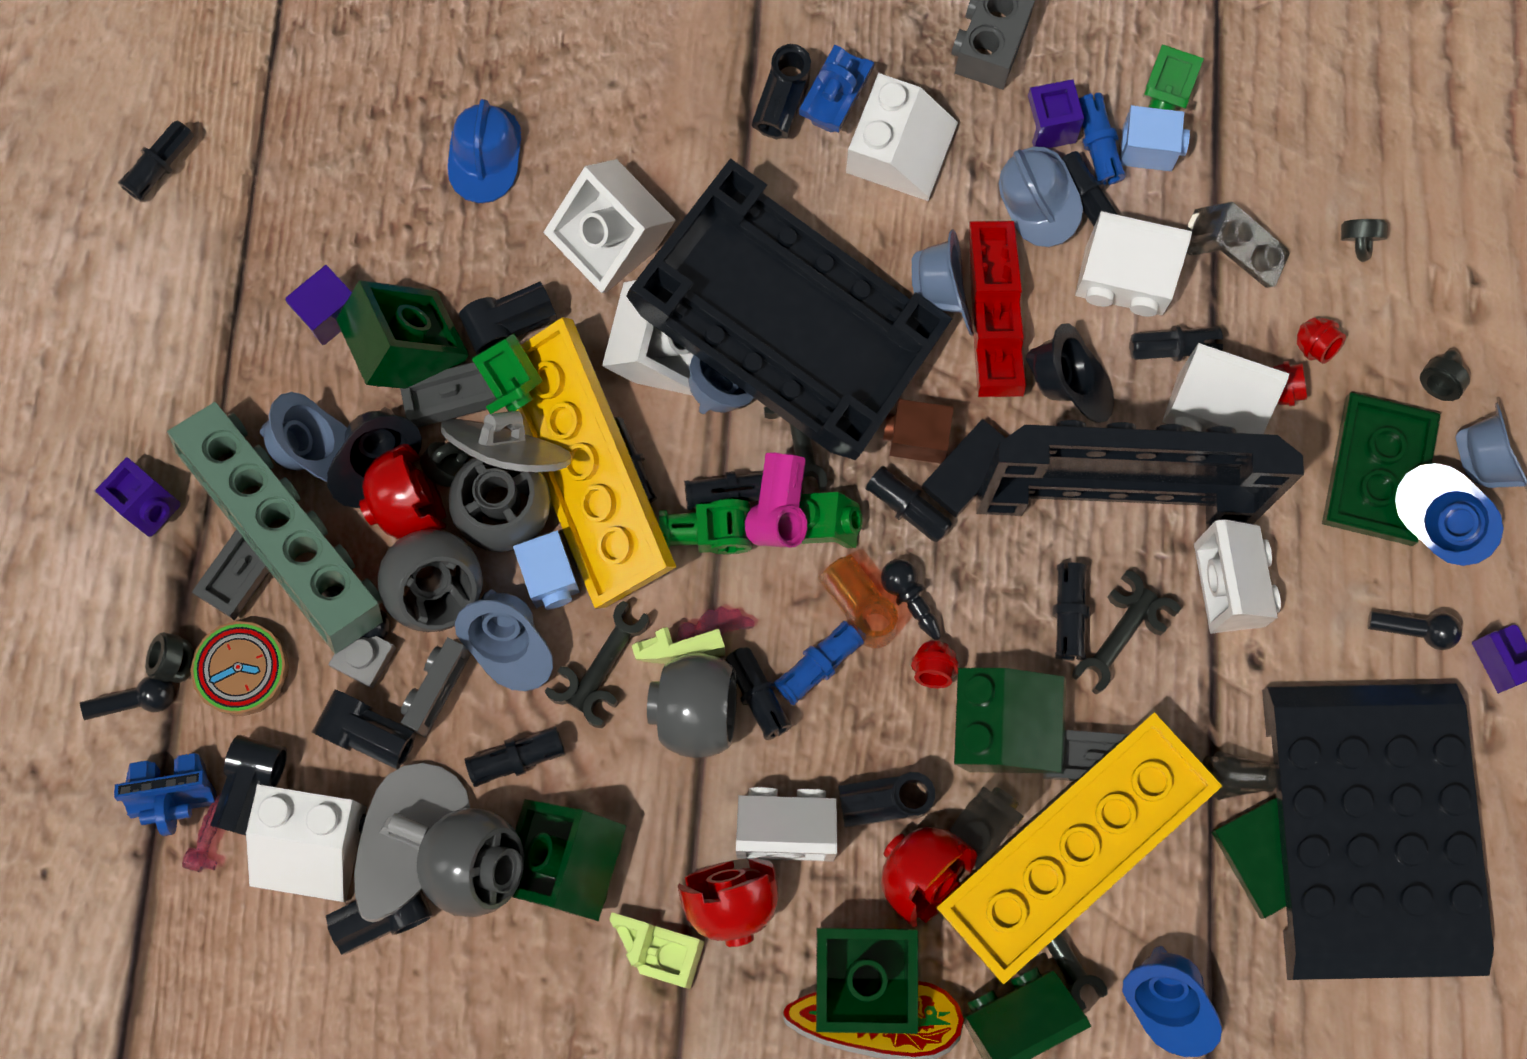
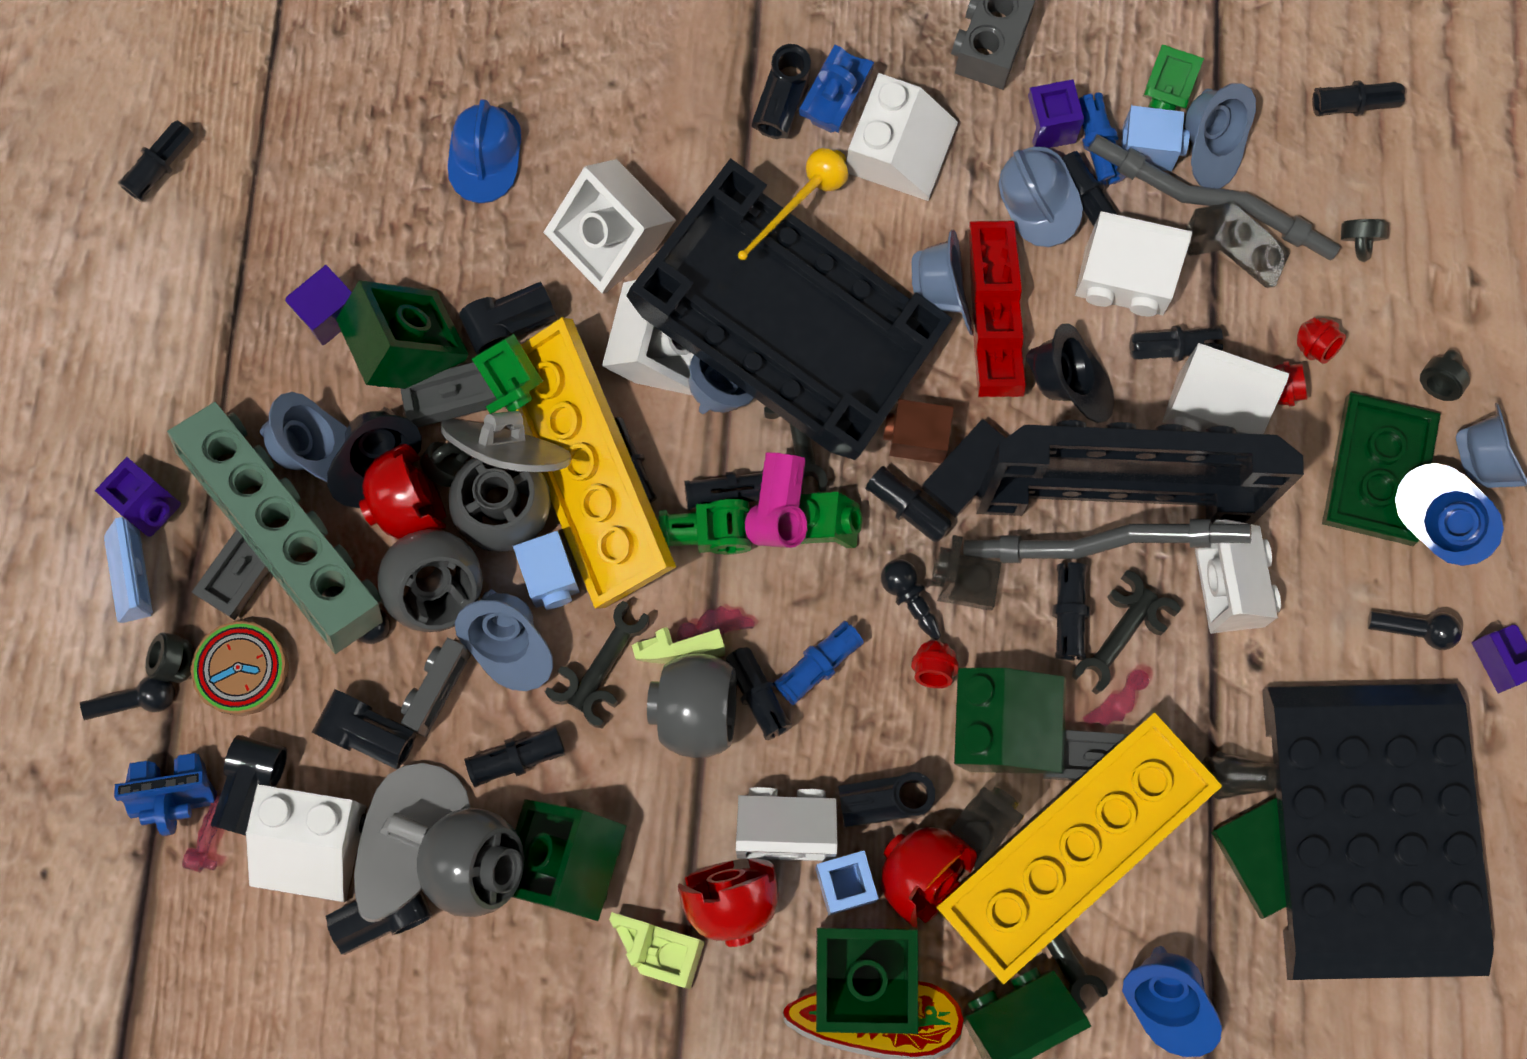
(127, 571): none -> light blue slope
(364, 659): light grey plate -> none
(825, 171): none -> yellow sword
(846, 883): none -> light blue brick
(858, 599): clear orange piece -> none
(965, 578): none -> clear smoke bracket
(1116, 705): none -> clear pink piece
(1198, 533): none -> dark grey bar
(1219, 132): none -> sand blue piece
(1293, 230): none -> dark grey bar
(1357, 98): none -> black axle

